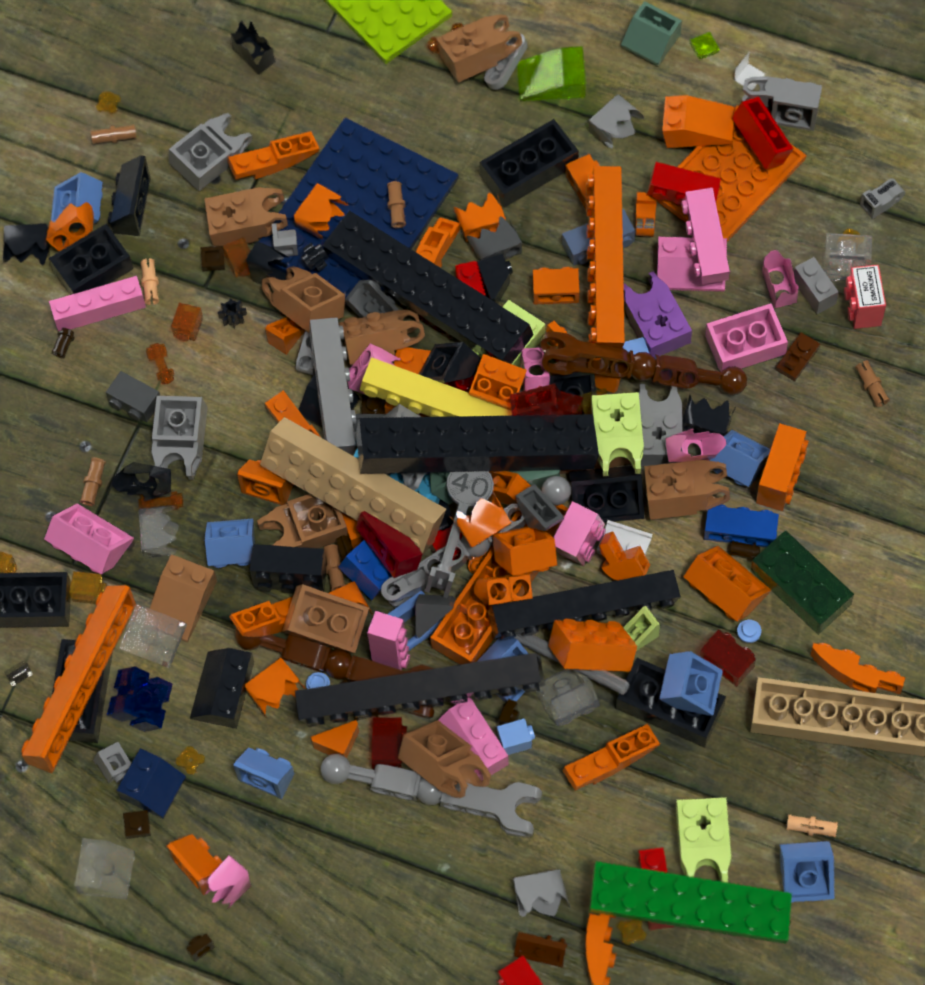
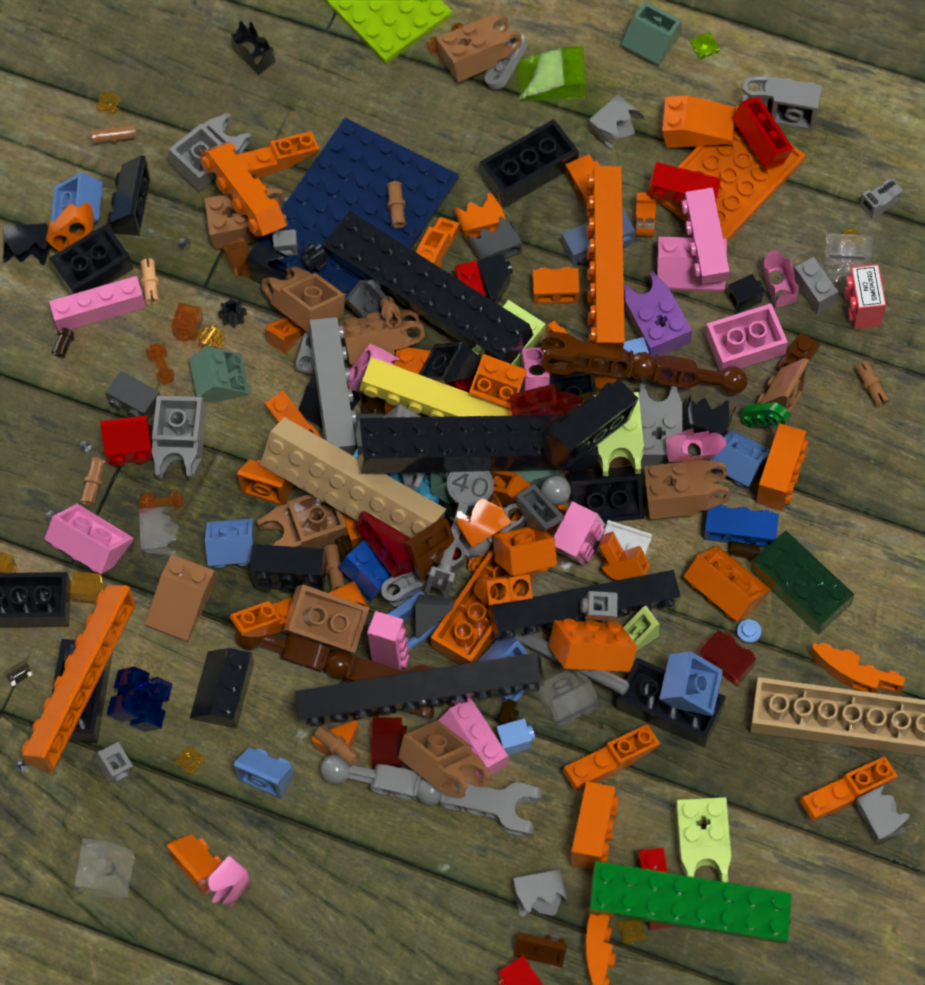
(126, 478): black piece -> none
(127, 440): none -> red slope
(137, 824): dark brown plate -> none
(151, 783): dark blue slope -> none
(153, 636): clear brick -> none
(200, 946): dark brown plate -> none
(211, 336): none -> clear yellow gear
(212, 258): dark brown plate -> none
(218, 374): none -> sand green slope
(247, 193): none -> orange brick
(271, 684): orange piece -> none
(317, 210): orange piece -> none
(317, 680): light blue plate -> none
(337, 745): none -> medium nougat pin
(390, 312): none -> medium nougat pin
(429, 546): none -> reddish brown wing
(589, 424): none -> black brick
(594, 825): none -> orange brick
(605, 600): none -> light grey brick
(745, 71): white sticker -> none
(745, 293): none -> black brick
(764, 415): none -> green plate
(786, 385): none -> medium nougat slope
(807, 870): medium blue slope -> none
(829, 828): light nougat pin -> none
(846, 790): none -> orange slope
(880, 815): none -> light grey piece

